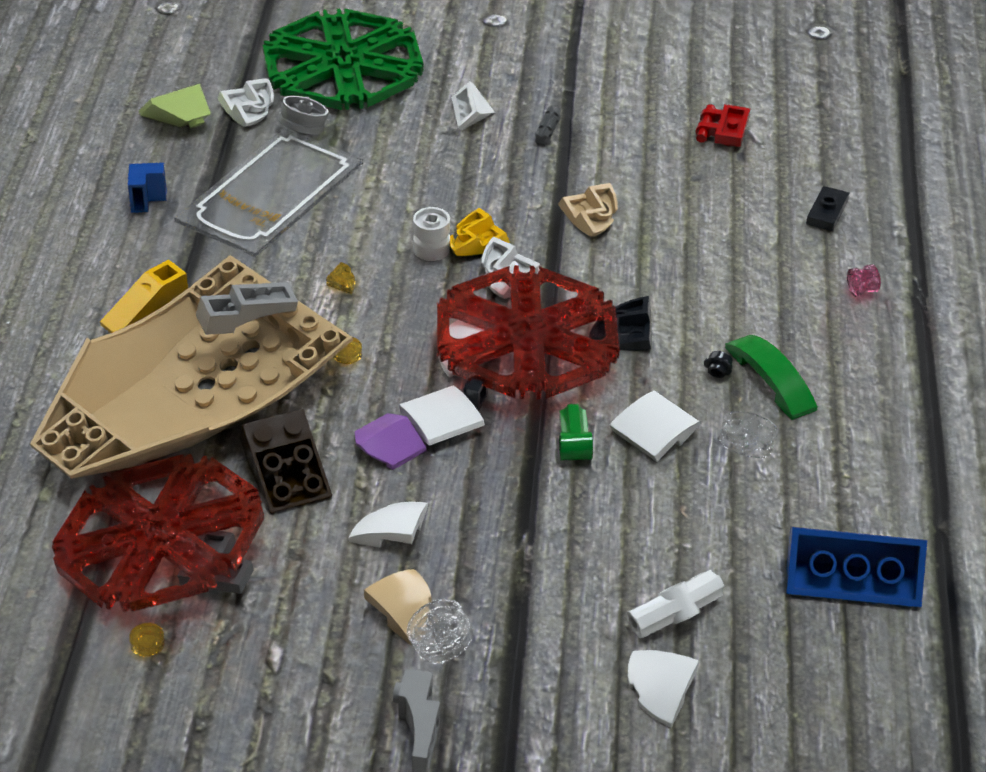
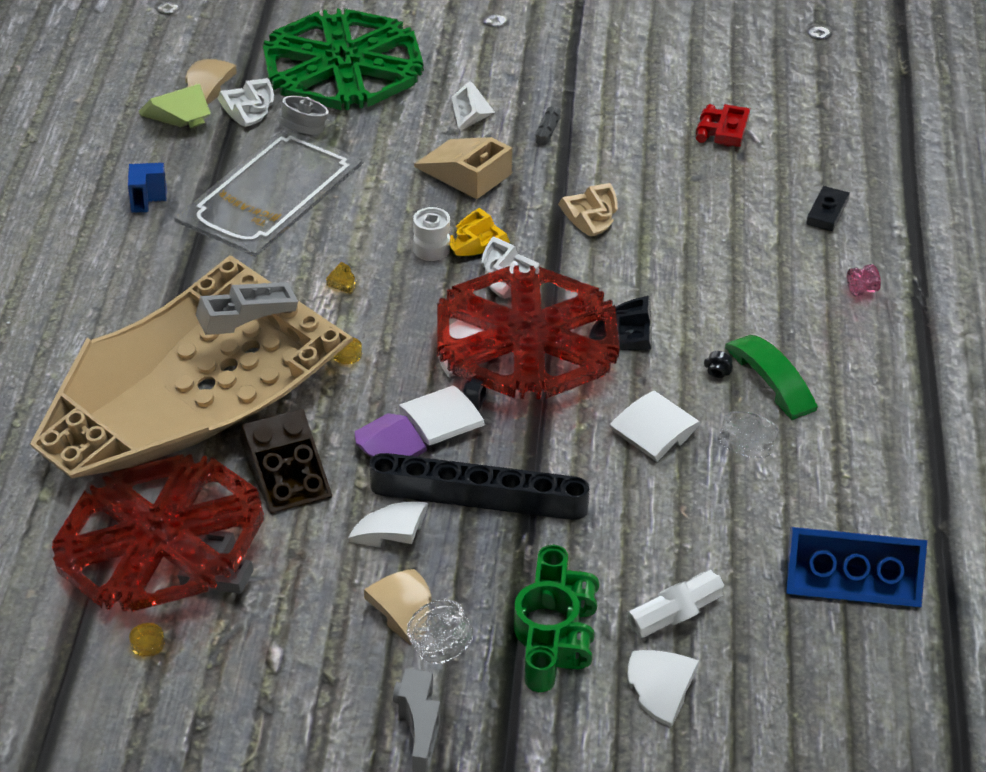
(146, 295): yellow slope -> none
(210, 76): none -> tan brick
(469, 164): none -> tan slope
(479, 486): none -> black beam
(555, 644): none -> green piece
(574, 438): green piece -> none

